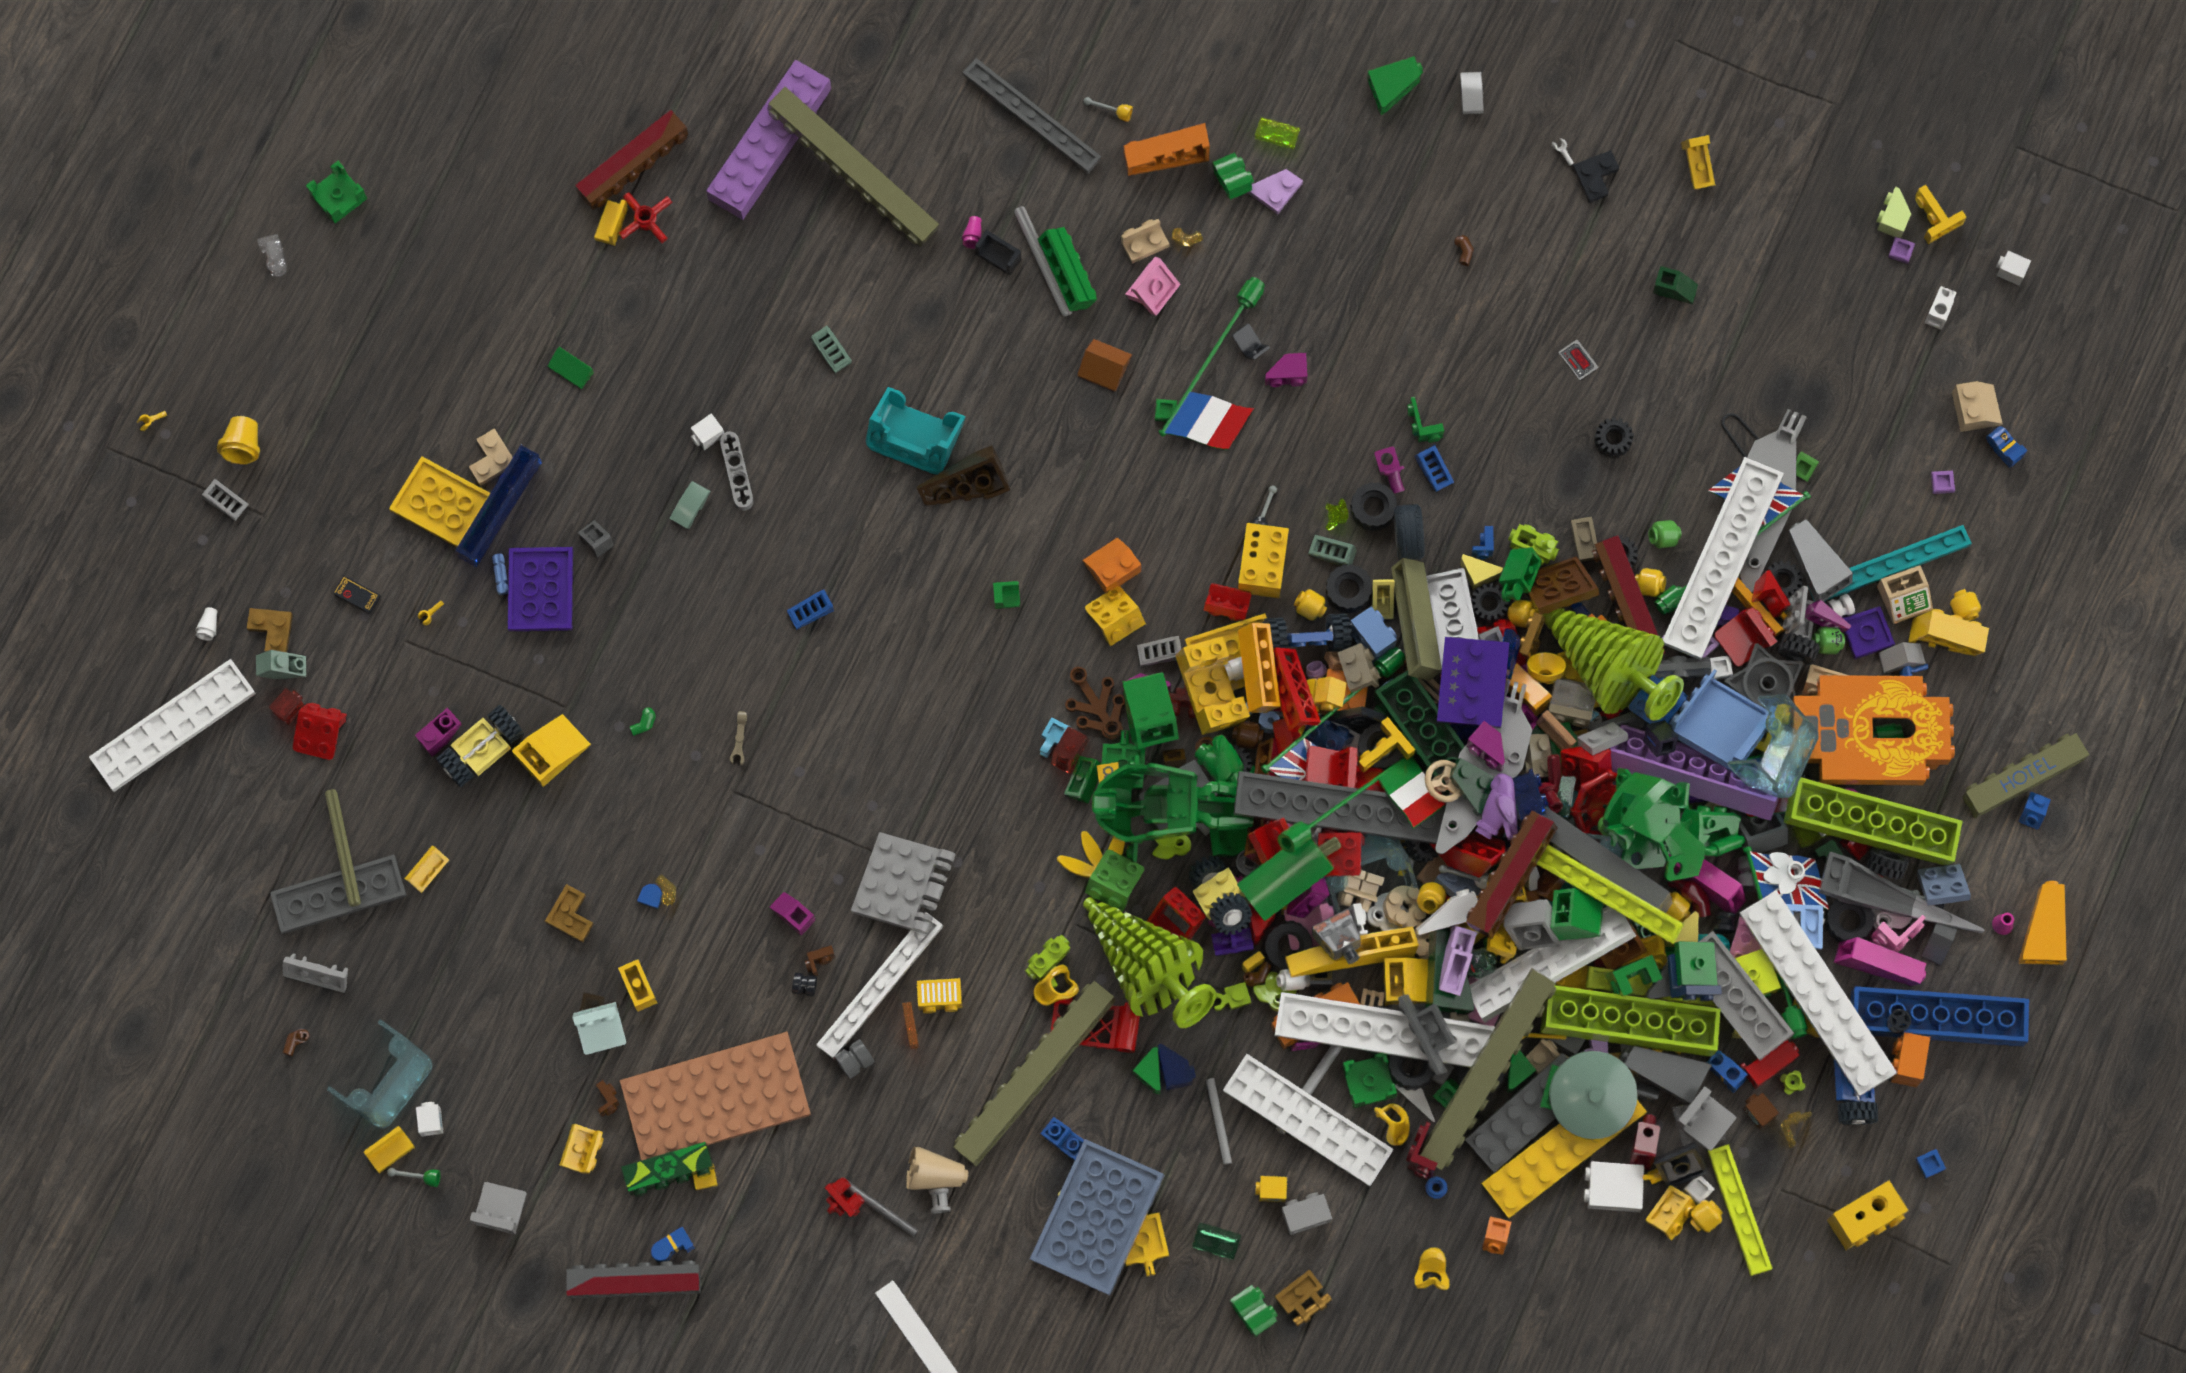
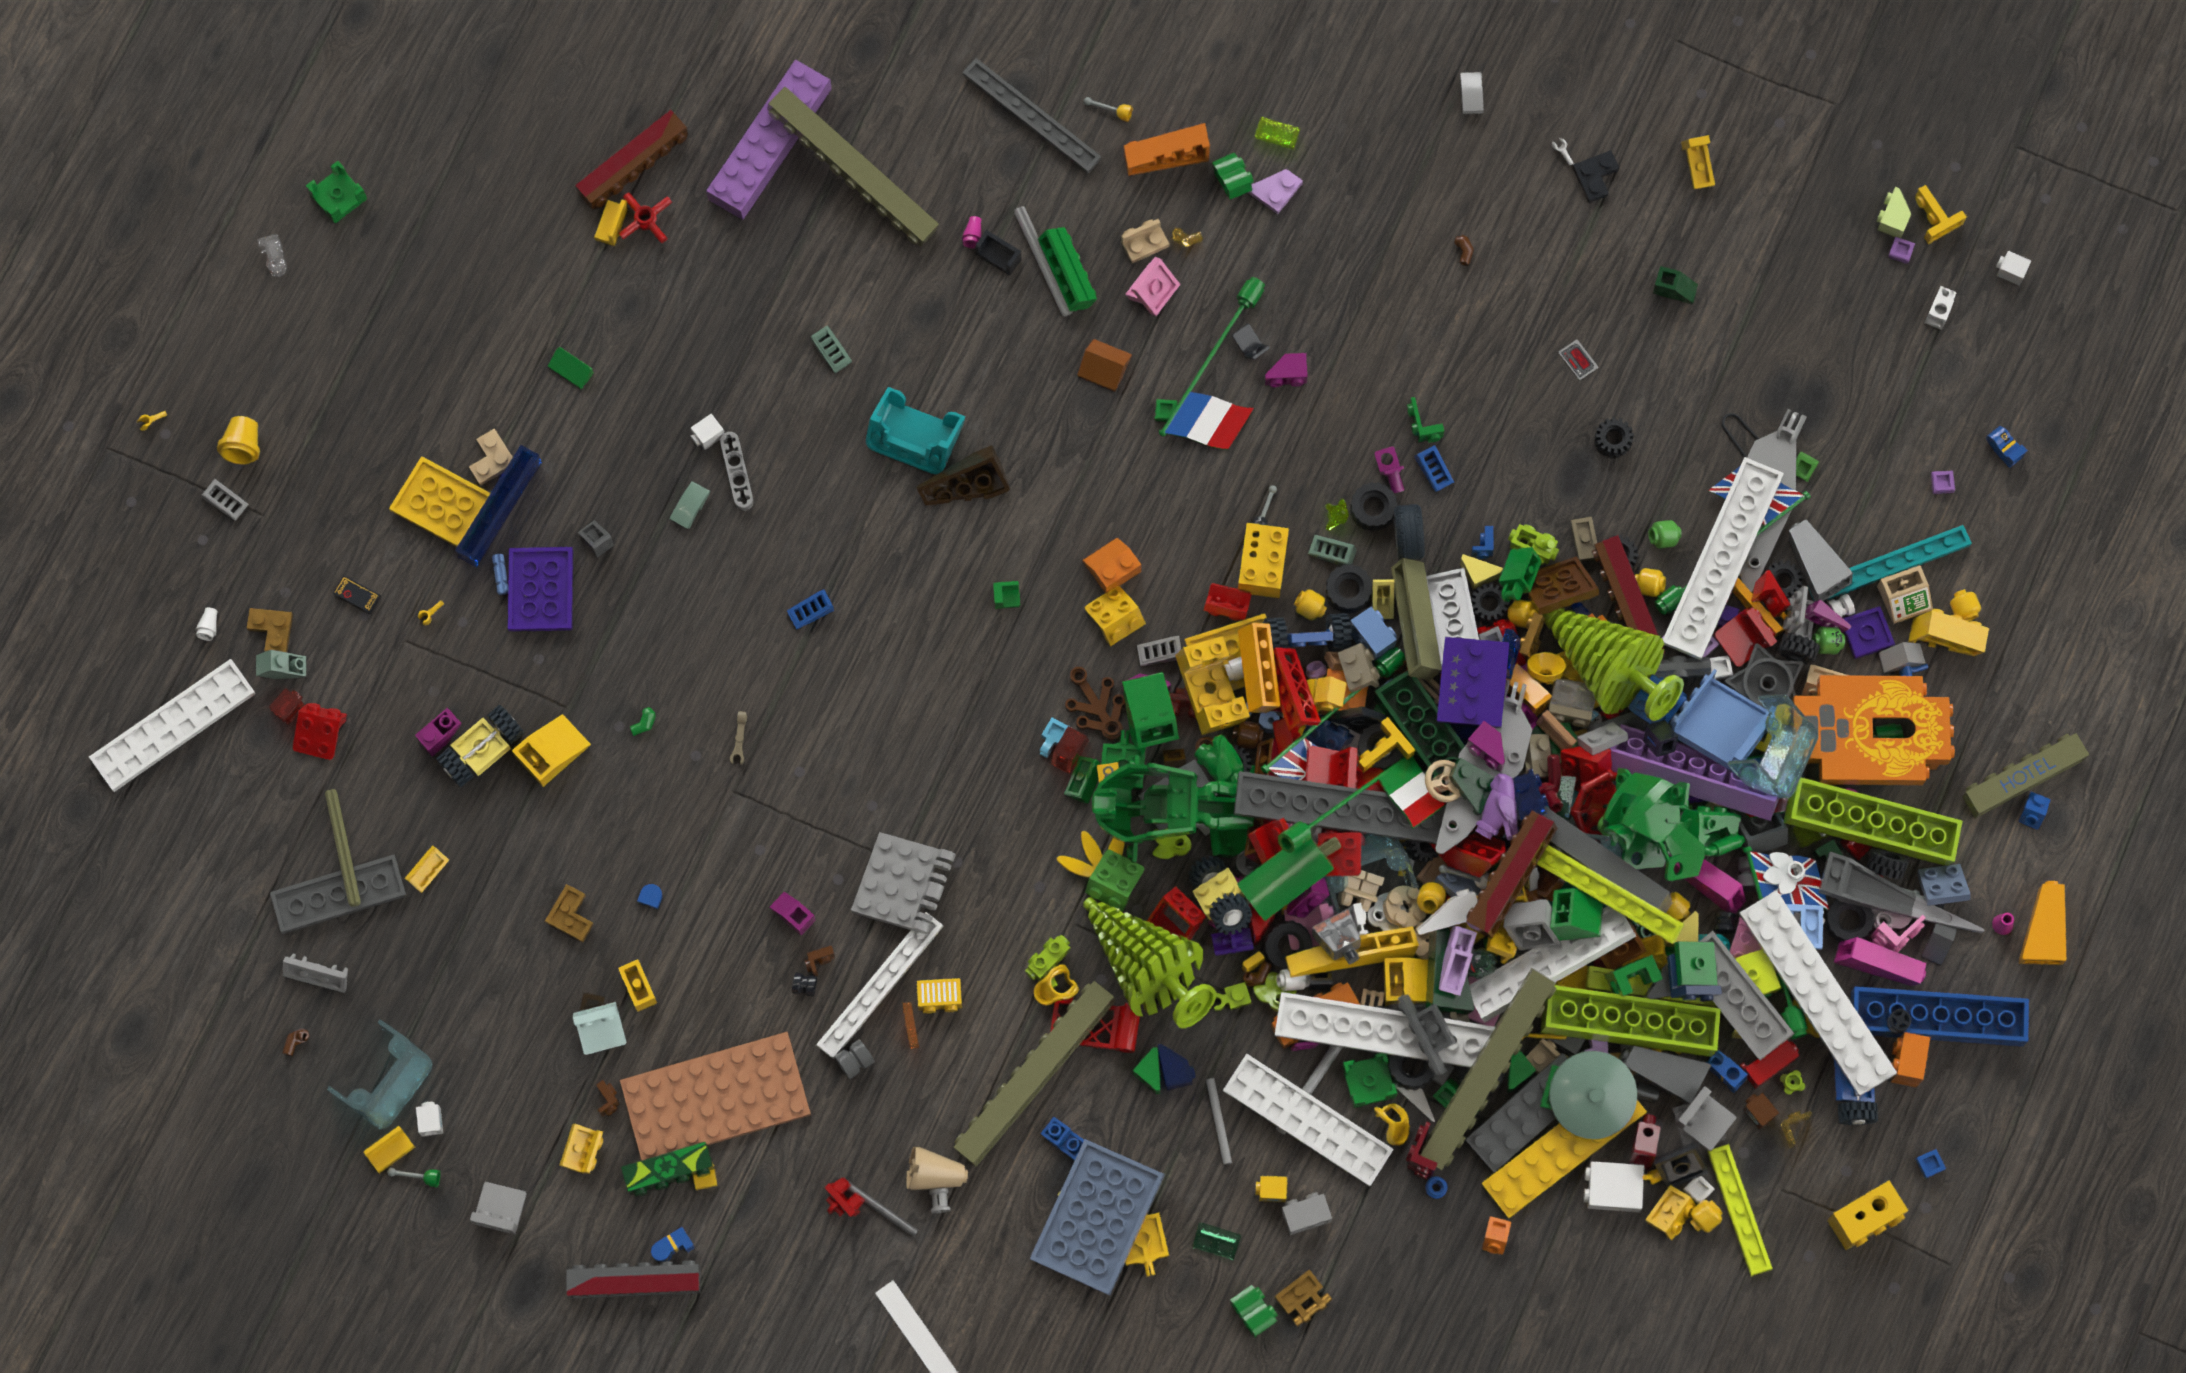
(669, 890): clear yellow arm -> none
(1393, 82): green slope -> none
(1432, 1261): yellow piece -> none
(1693, 893): dark red arm -> none
(1976, 406): tan slope -> none

